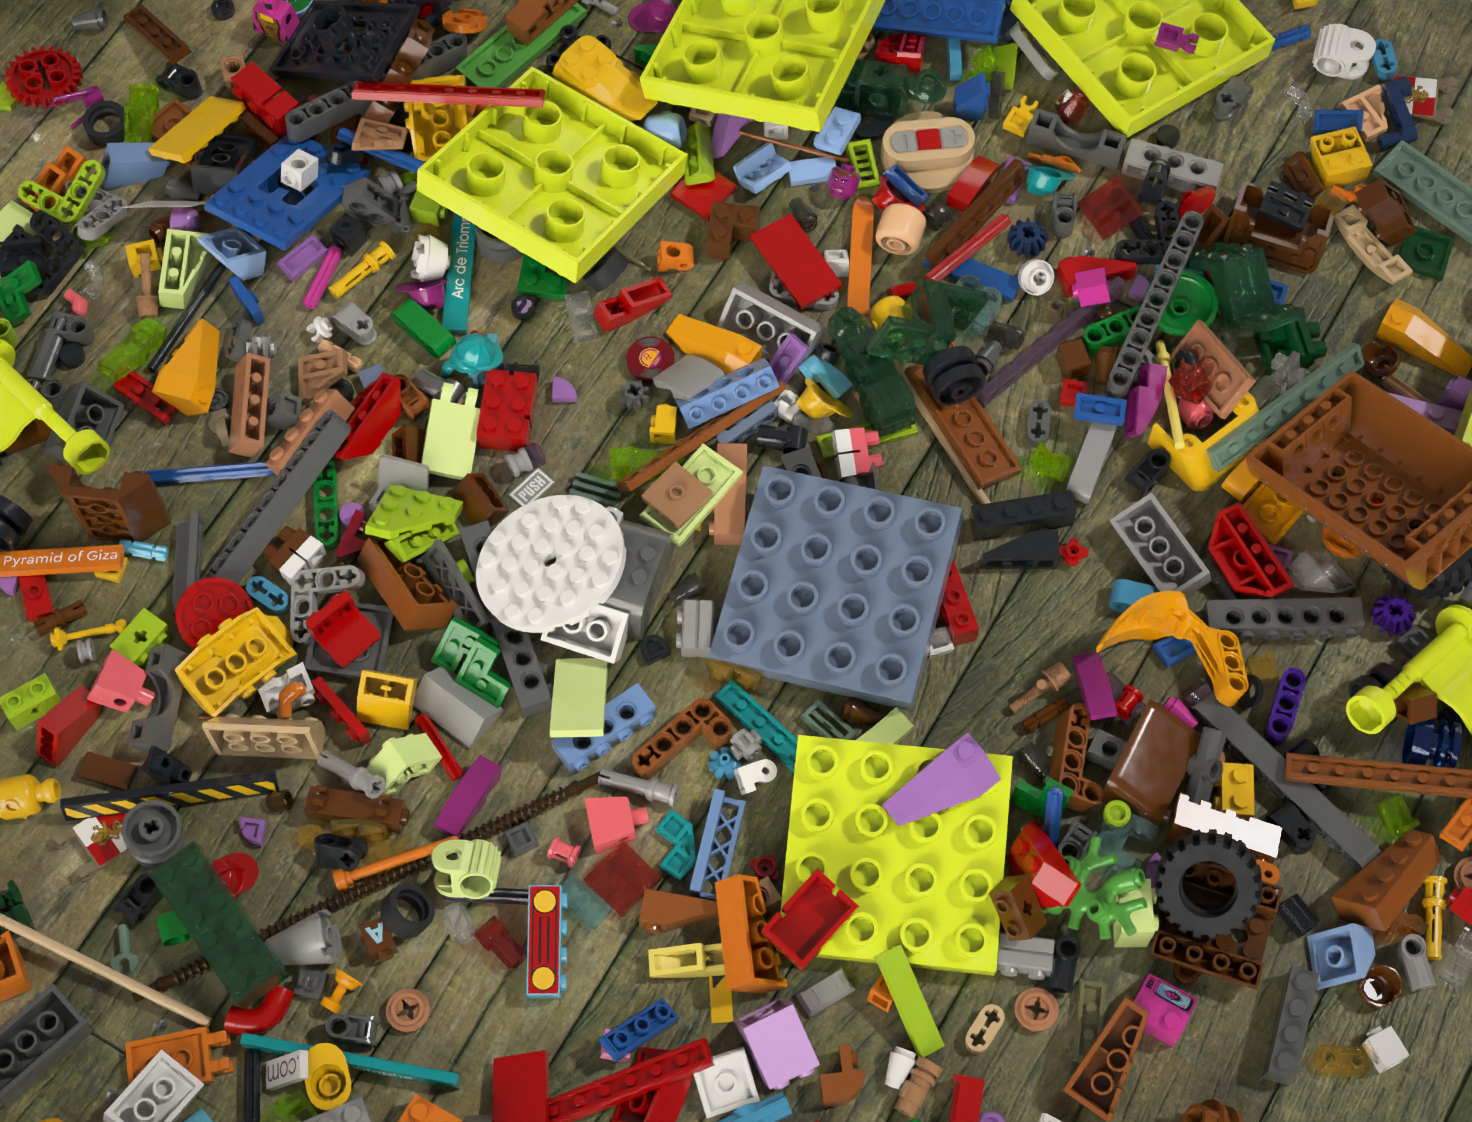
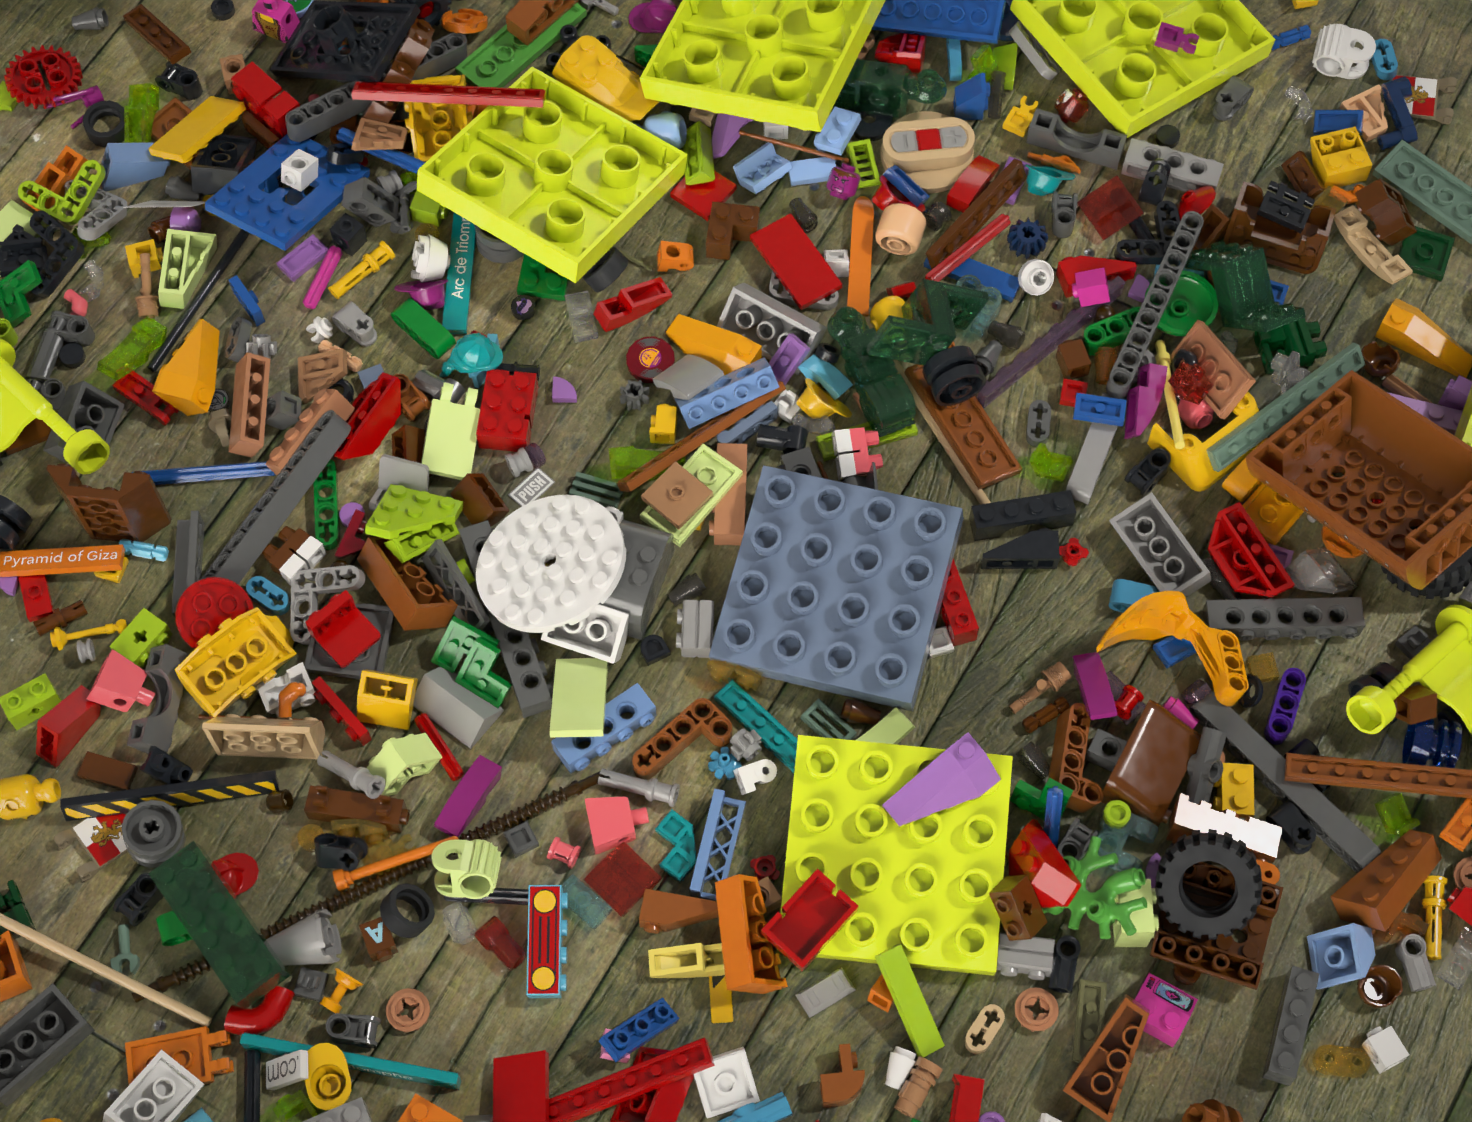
(236, 252): light blue slope -> none
(253, 830): medium lavender tile -> none
(777, 1043): lavender slope -> none
(1297, 915): black piece -> none
(1393, 605): dark purple gear -> none

